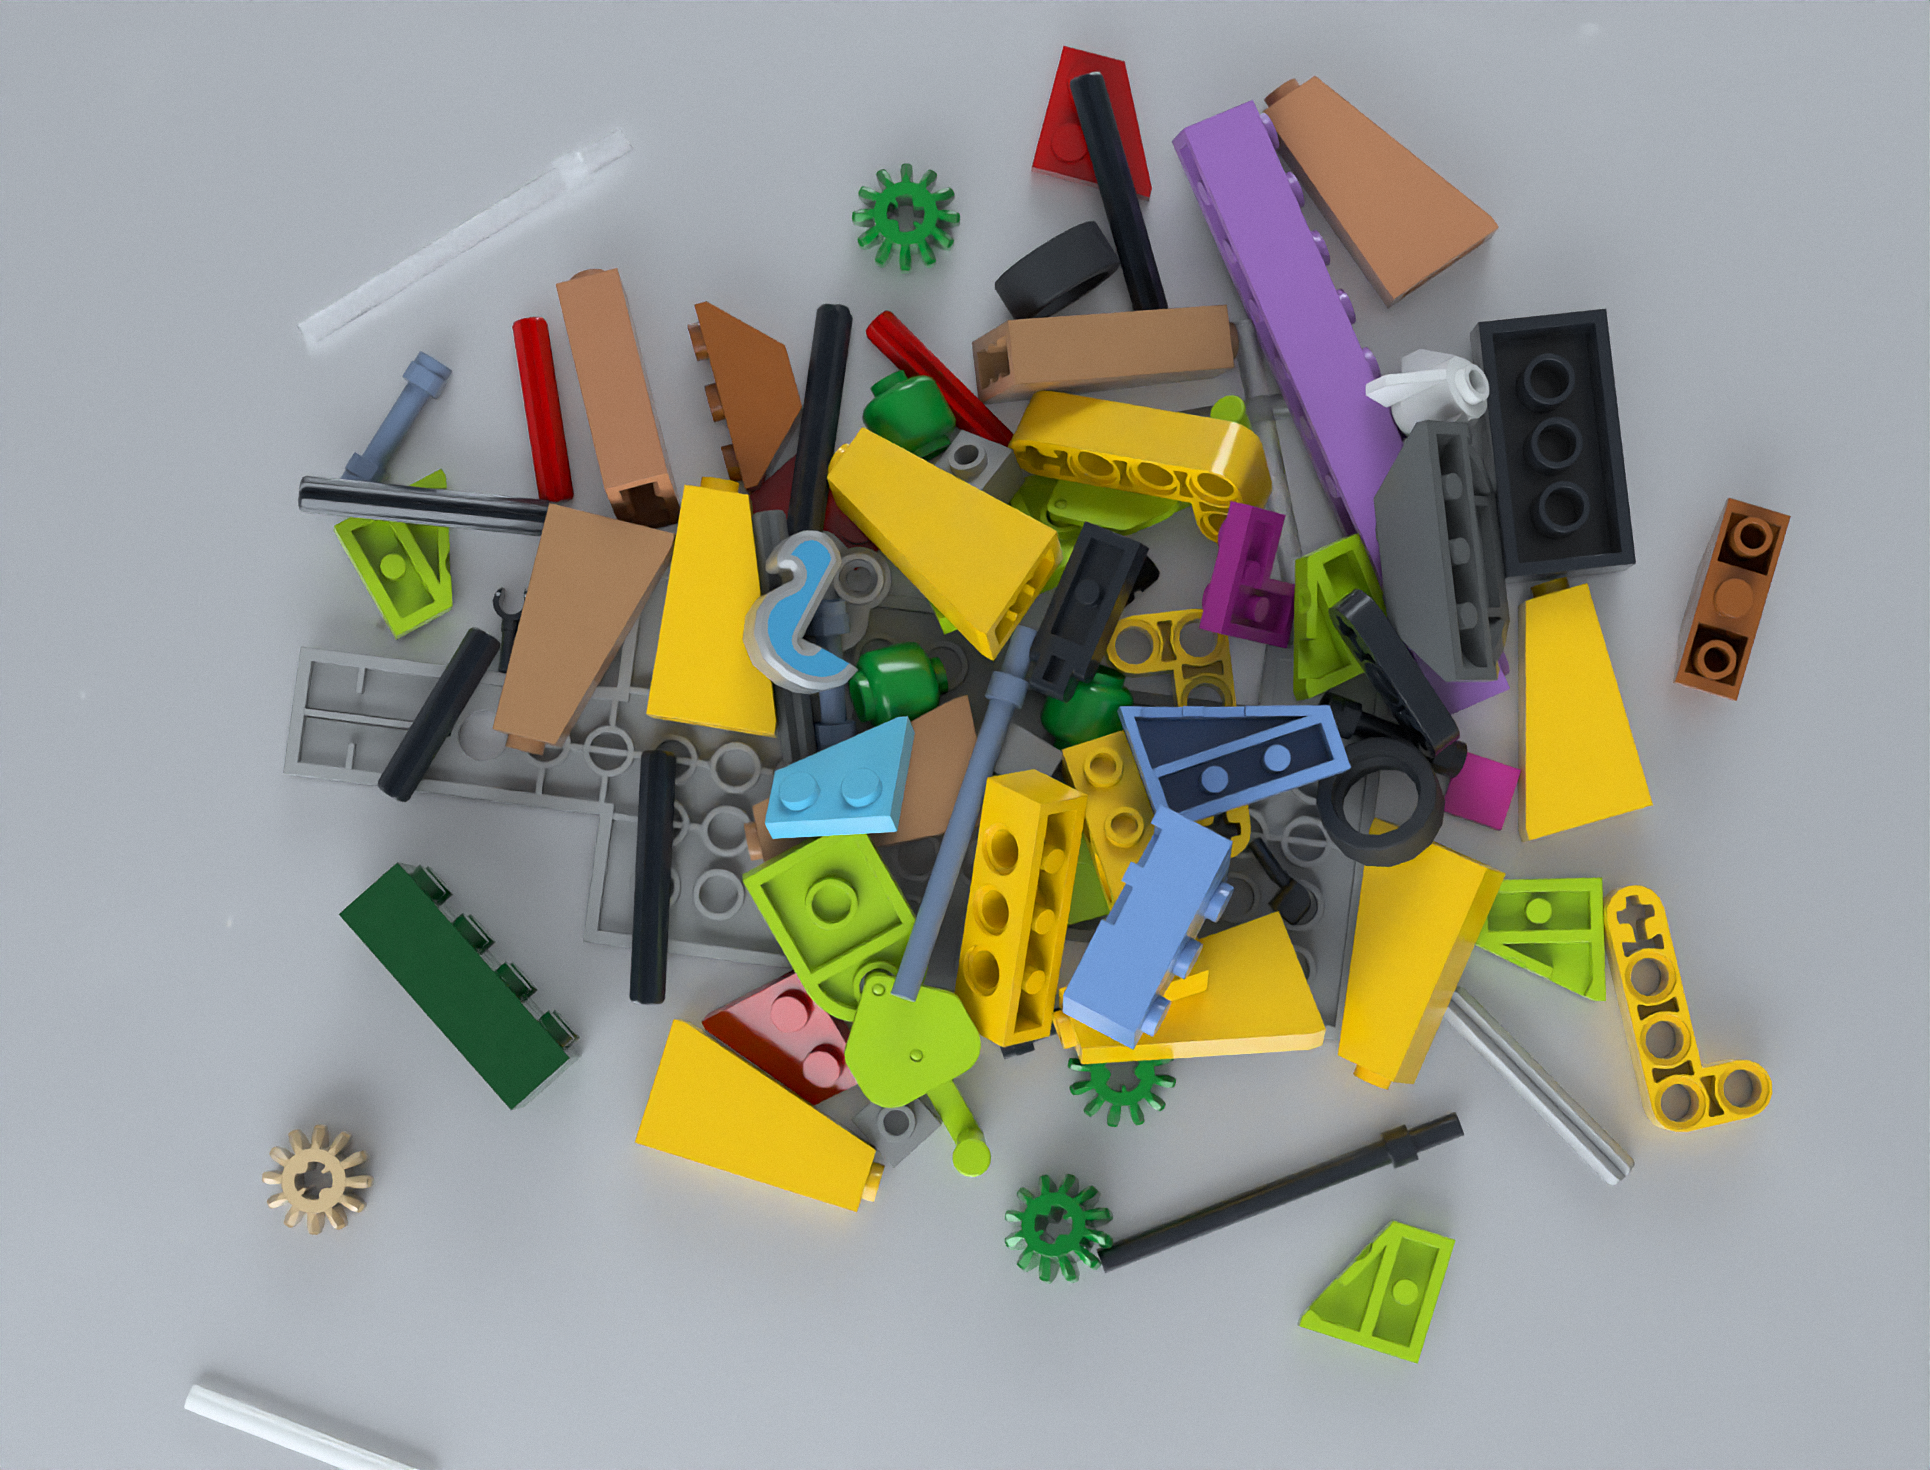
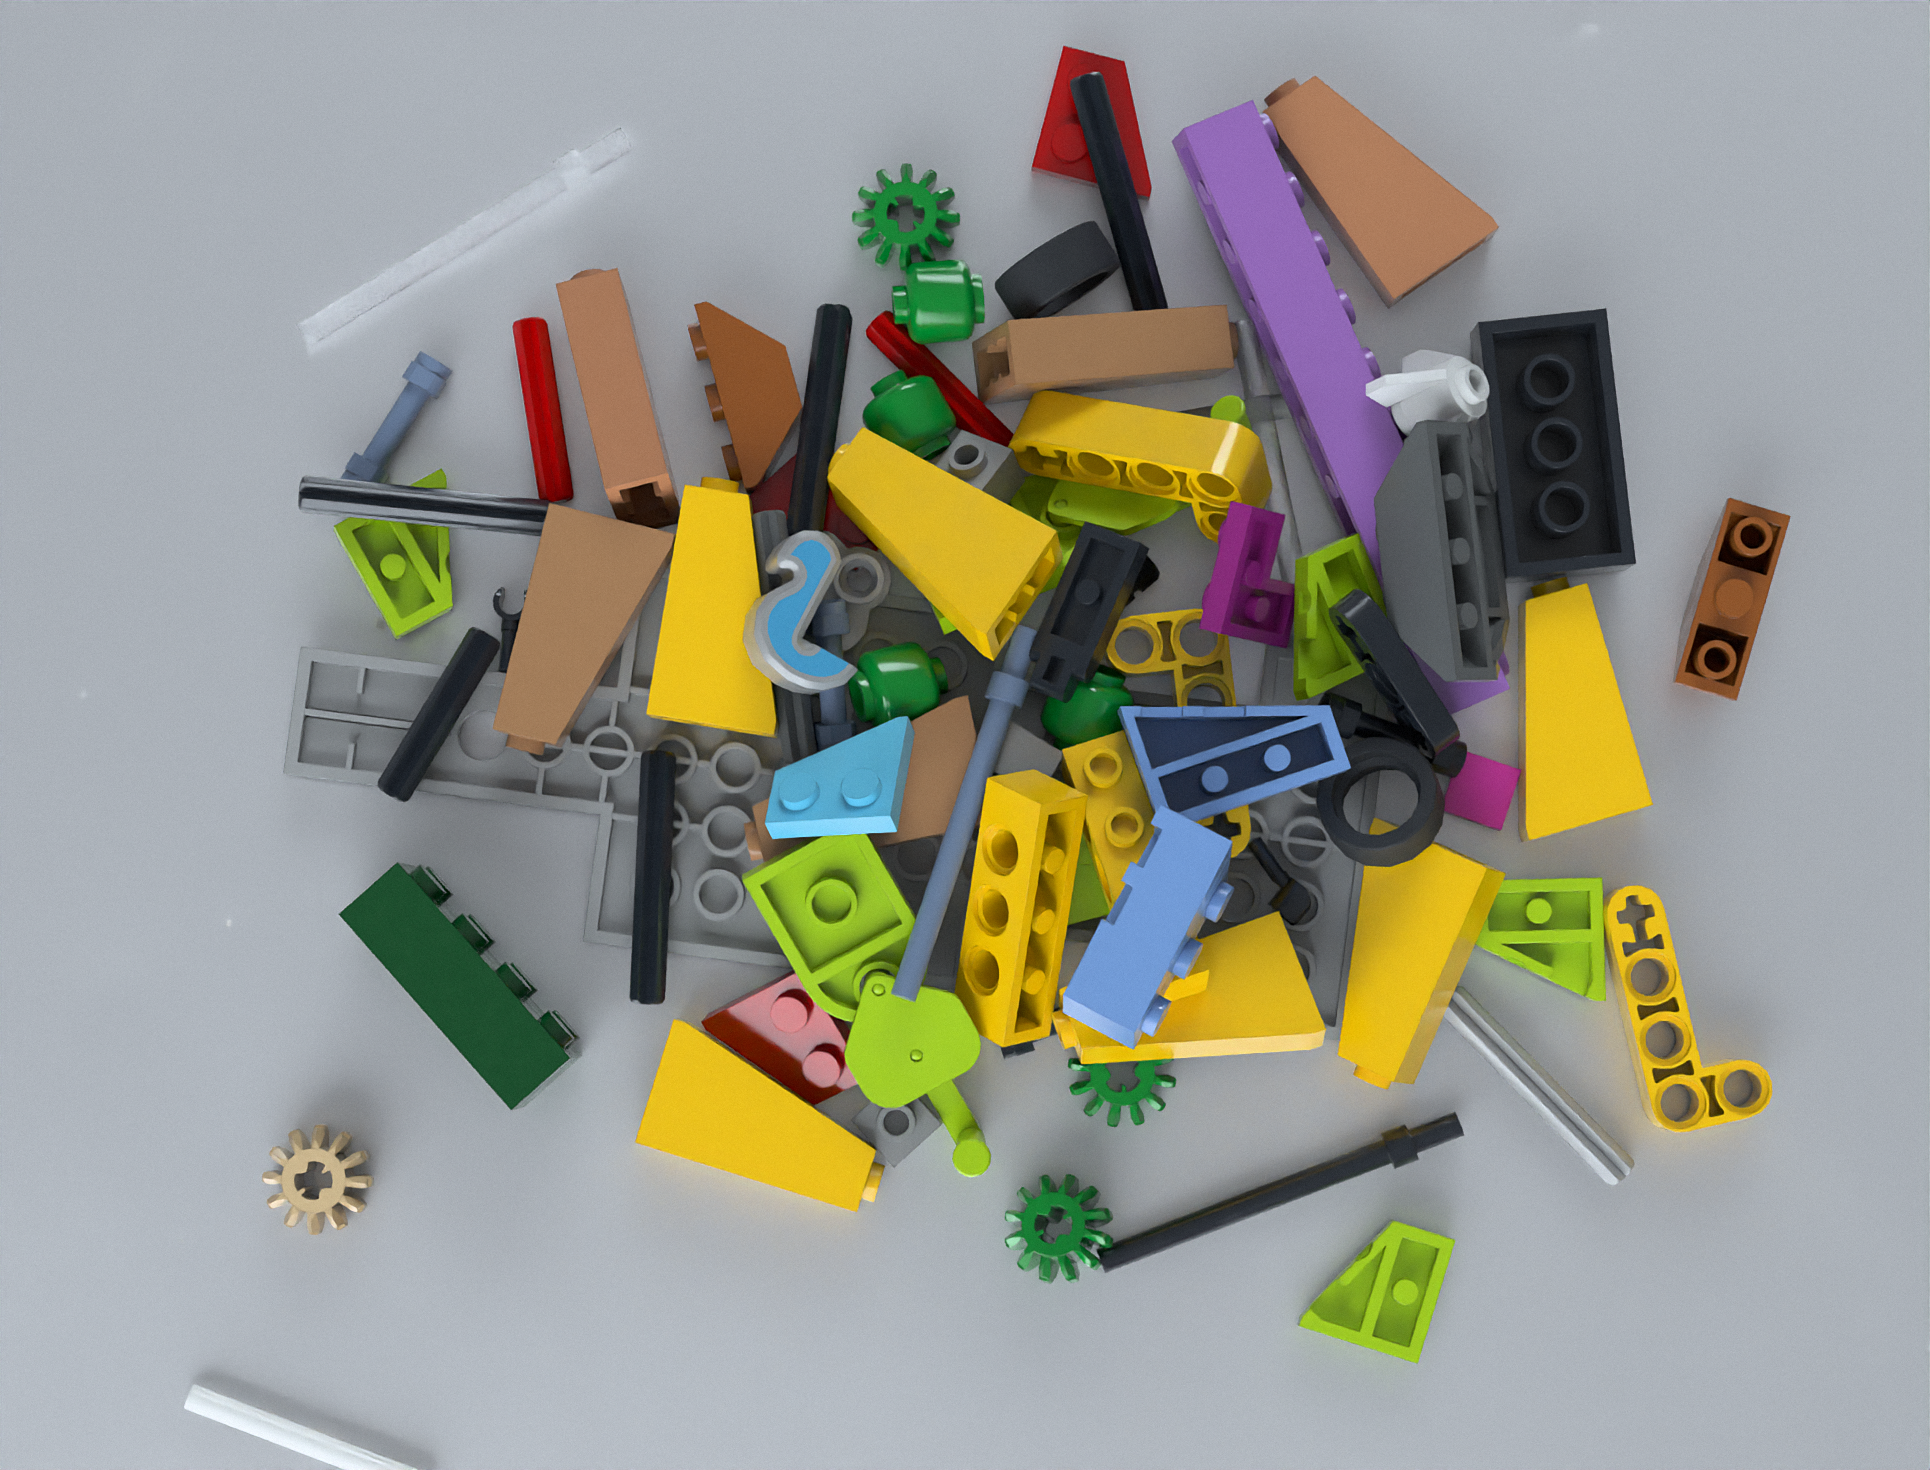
(939, 301): none -> green head

